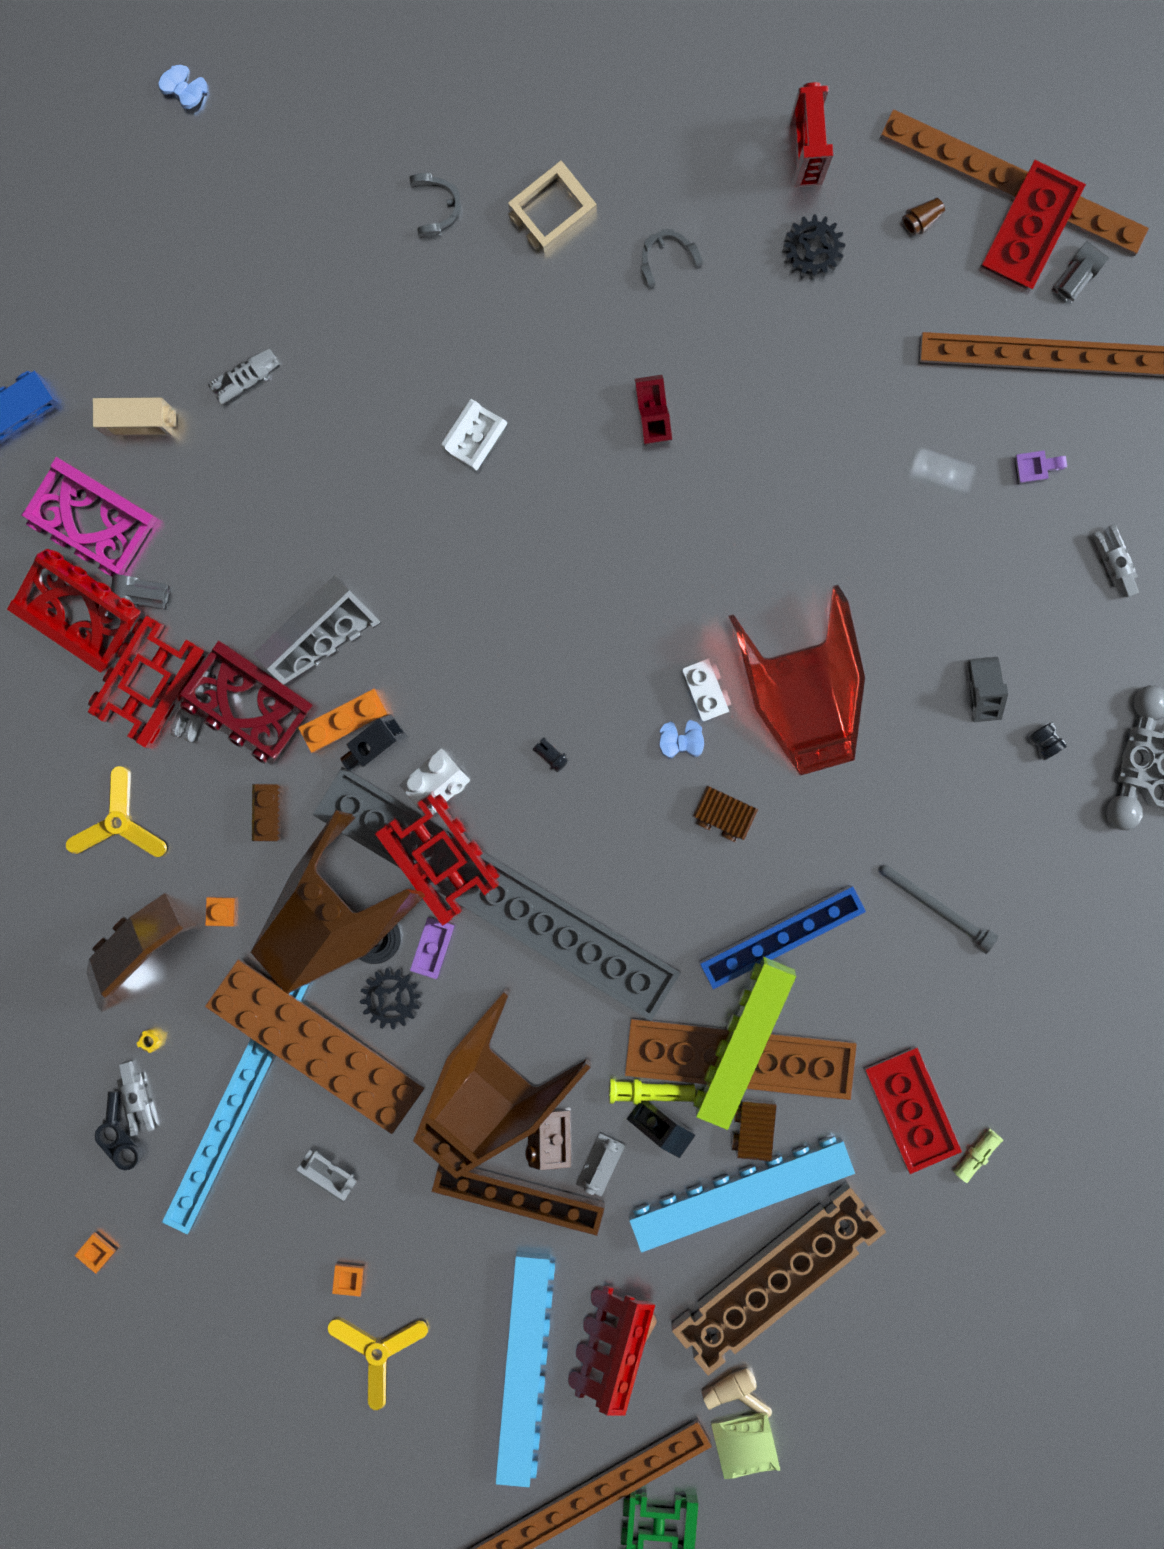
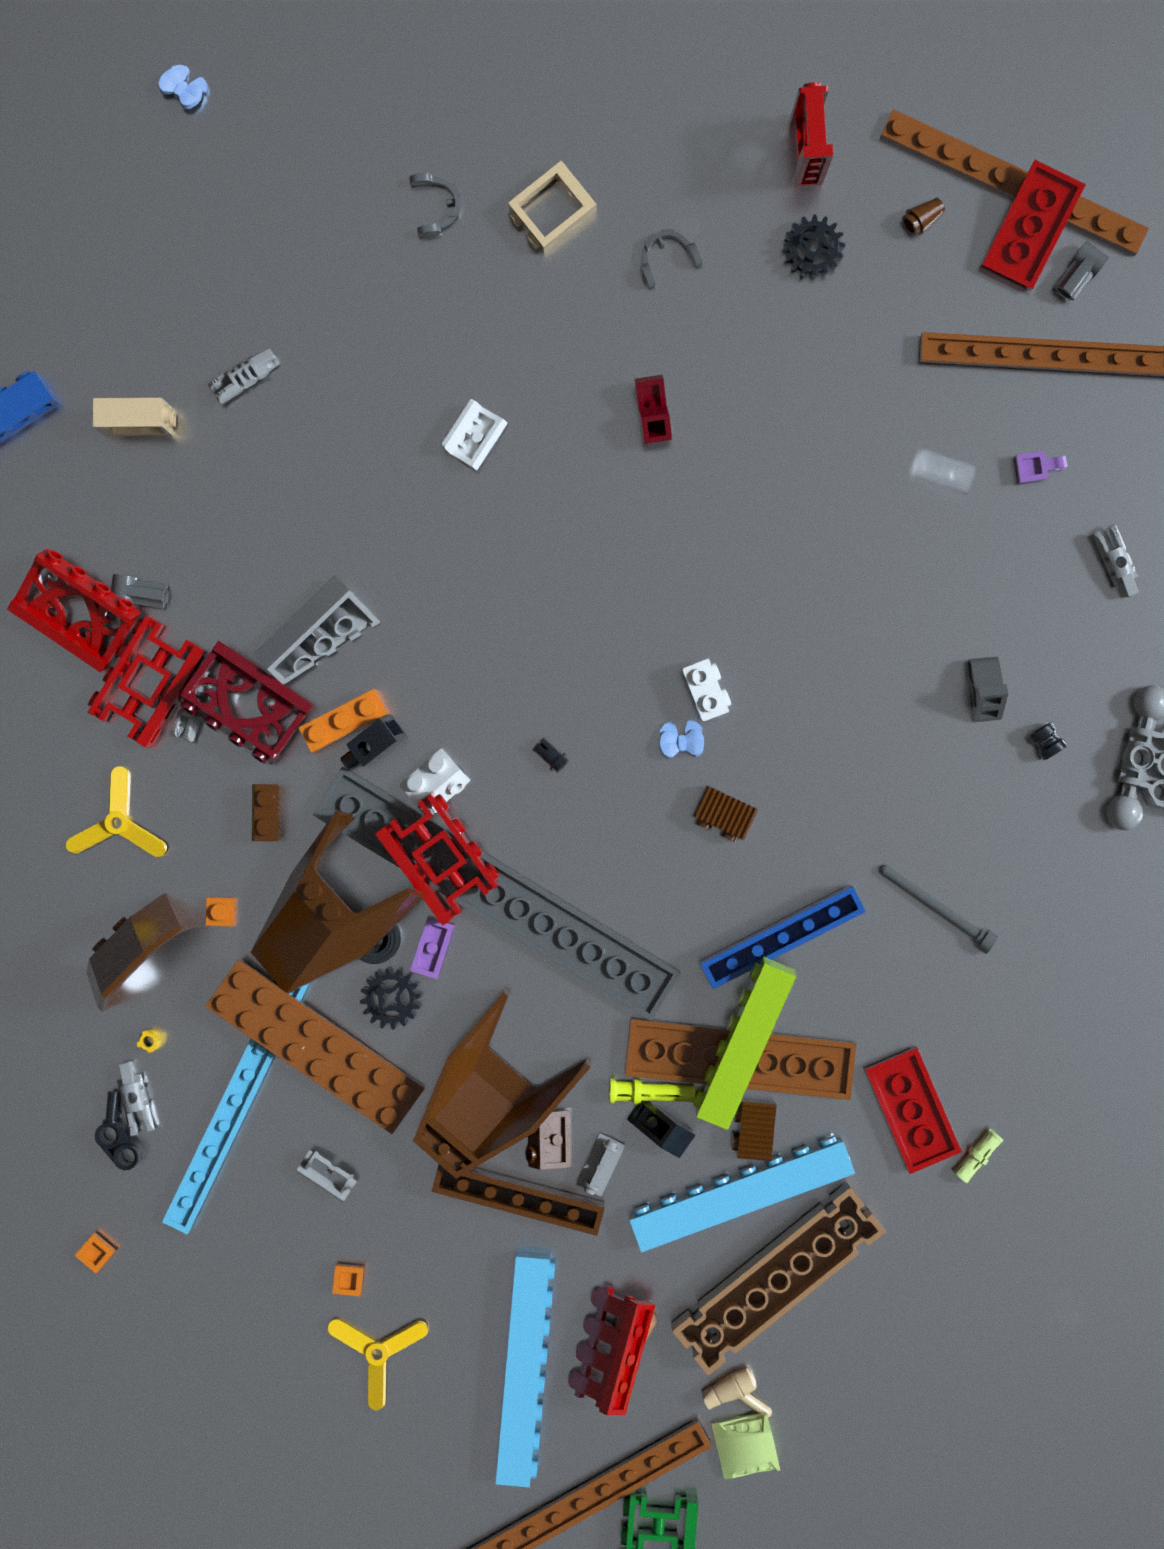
(72, 482): dark pink fence -> none
(810, 694): clear red windscreen -> none

